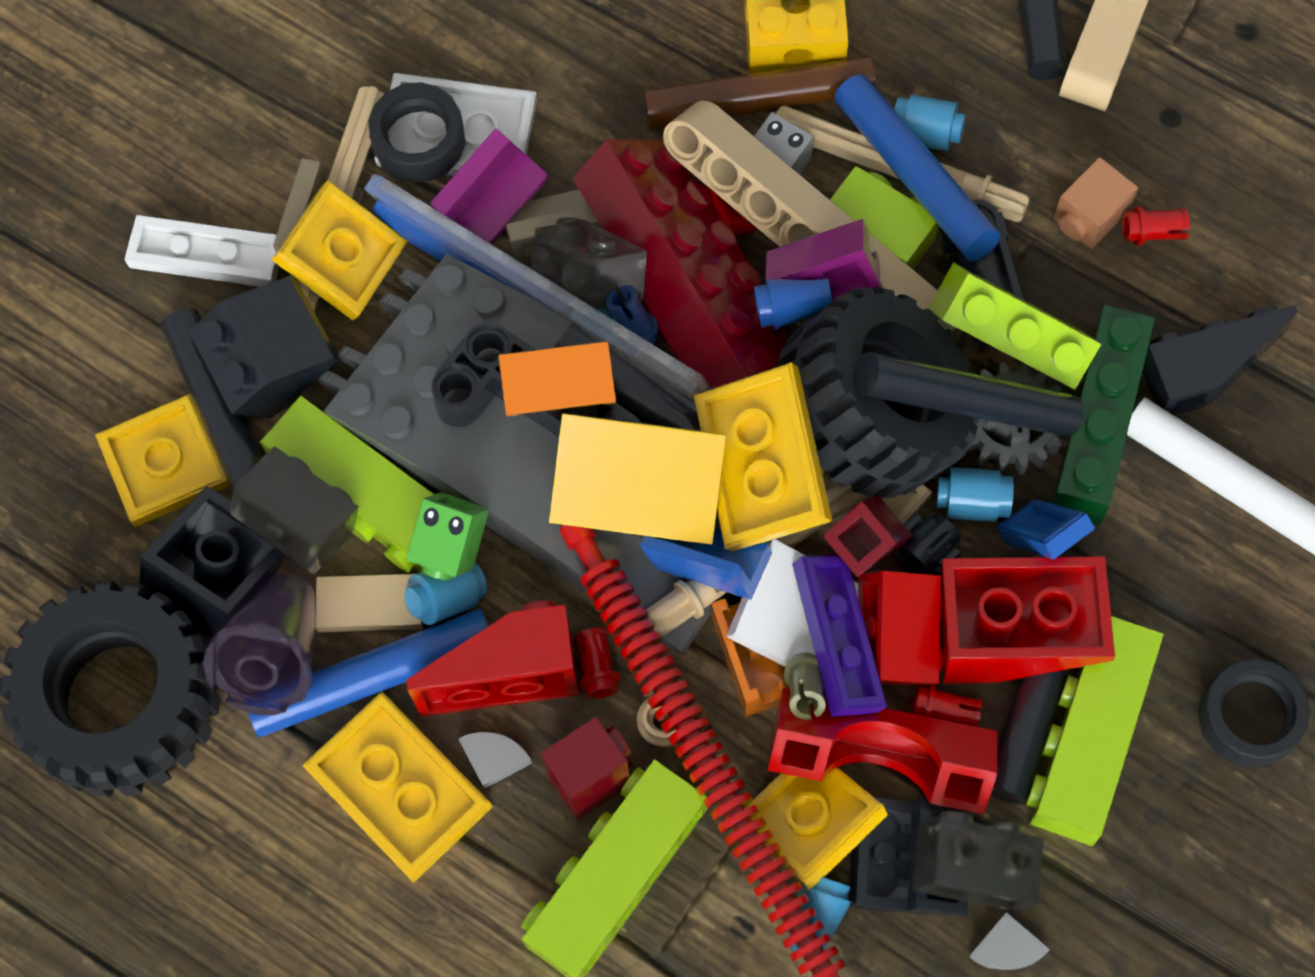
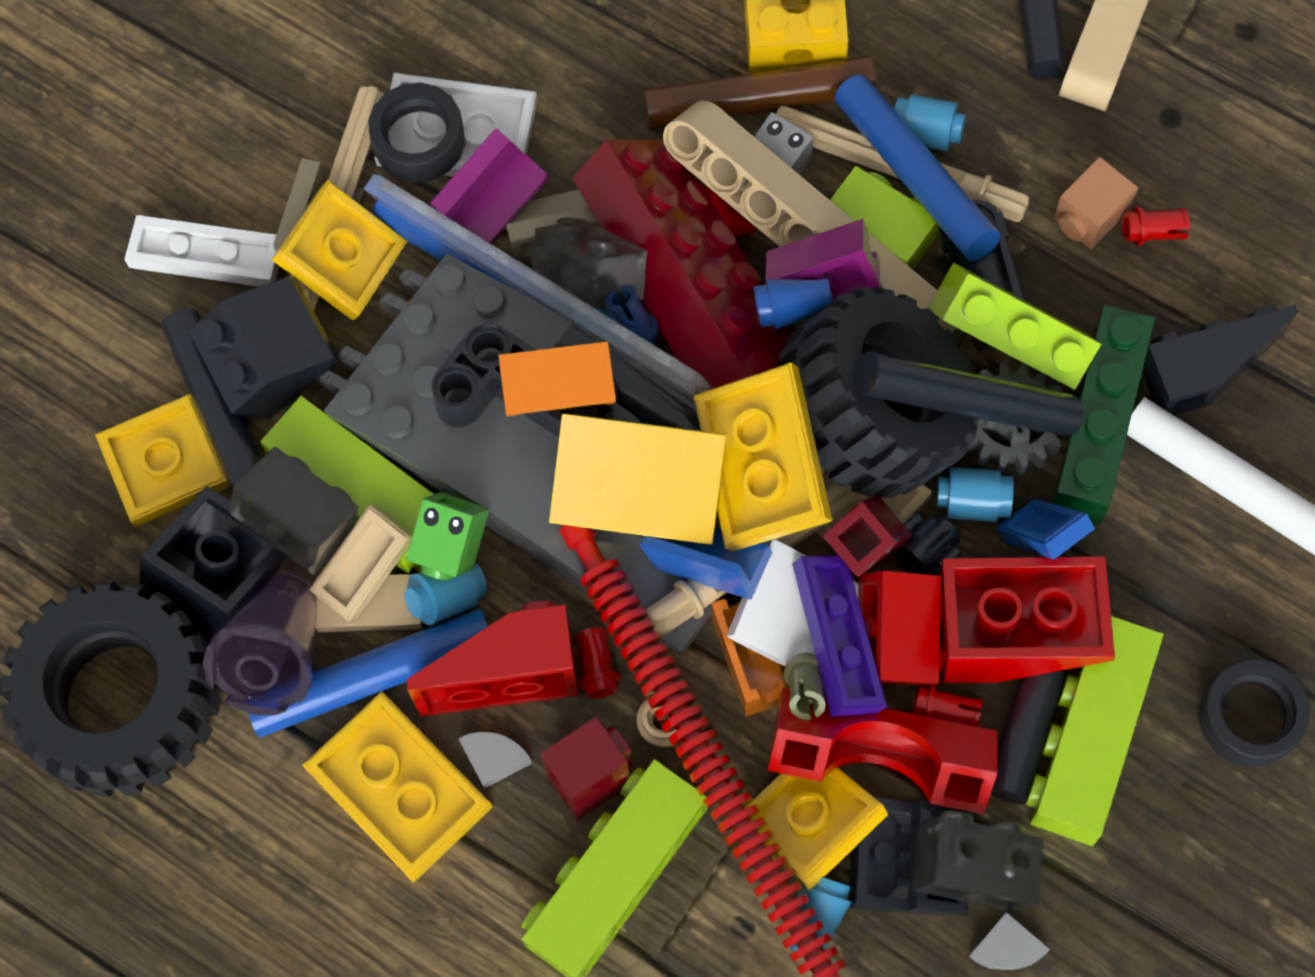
(362, 563): none -> tan tile

